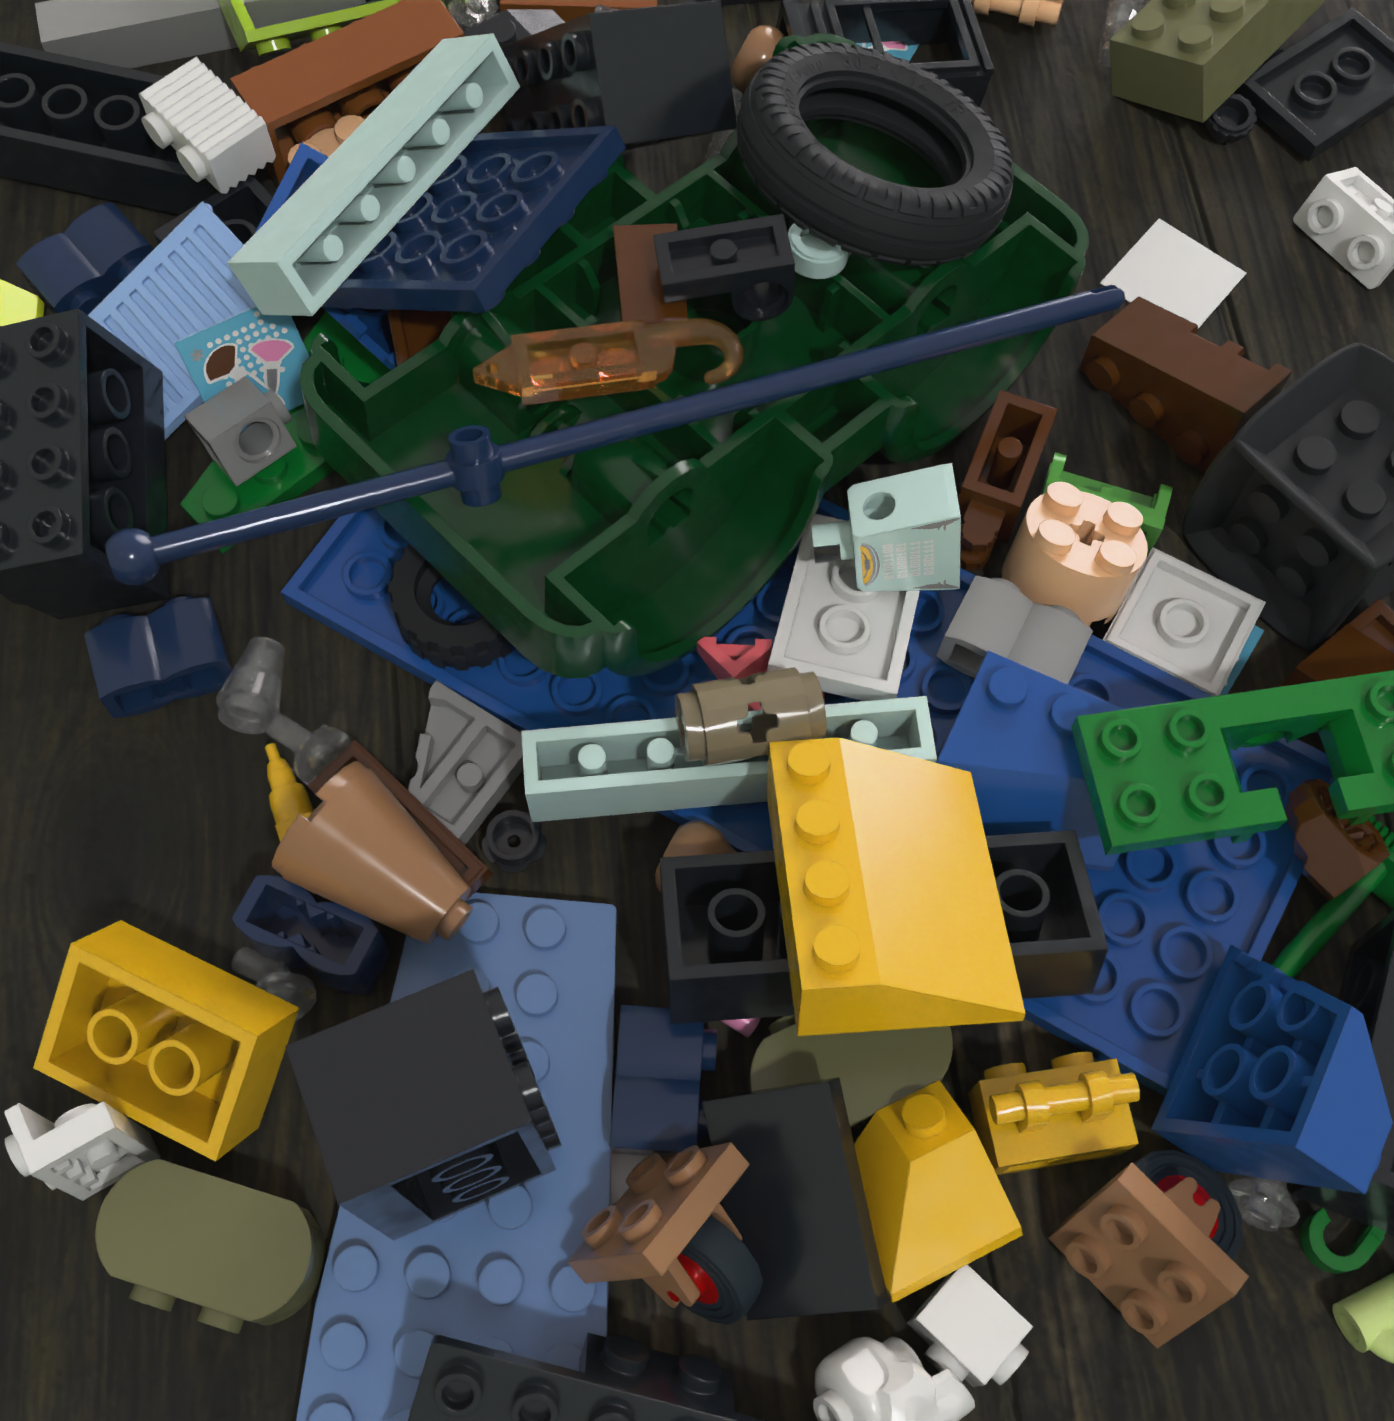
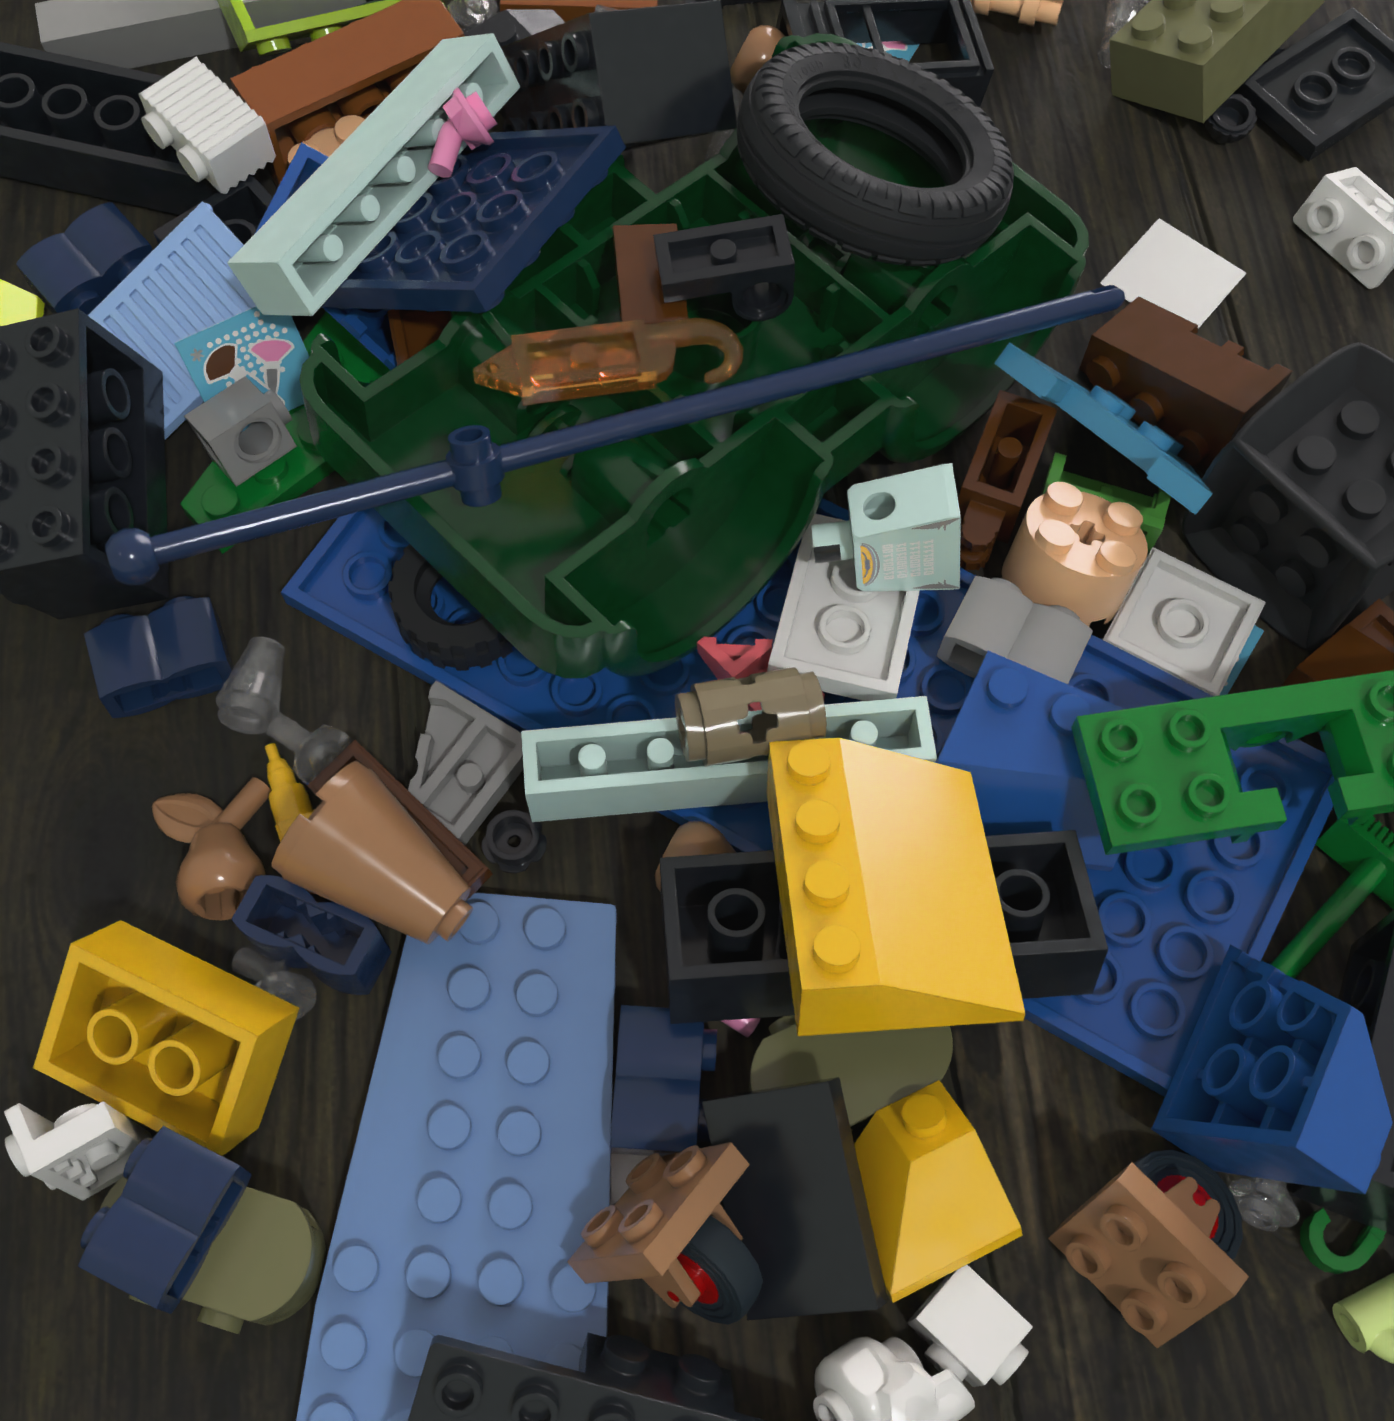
(163, 1220): none -> dark blue brick
(219, 857): none -> medium nougat piece
(424, 1106): black brick -> none
(467, 121): none -> bright pink plate
(814, 256): light aqua tile -> none
(1054, 1113): yellow brick -> none
(1110, 420): none -> dark azure wing
(1328, 847): reddish brown rock -> none

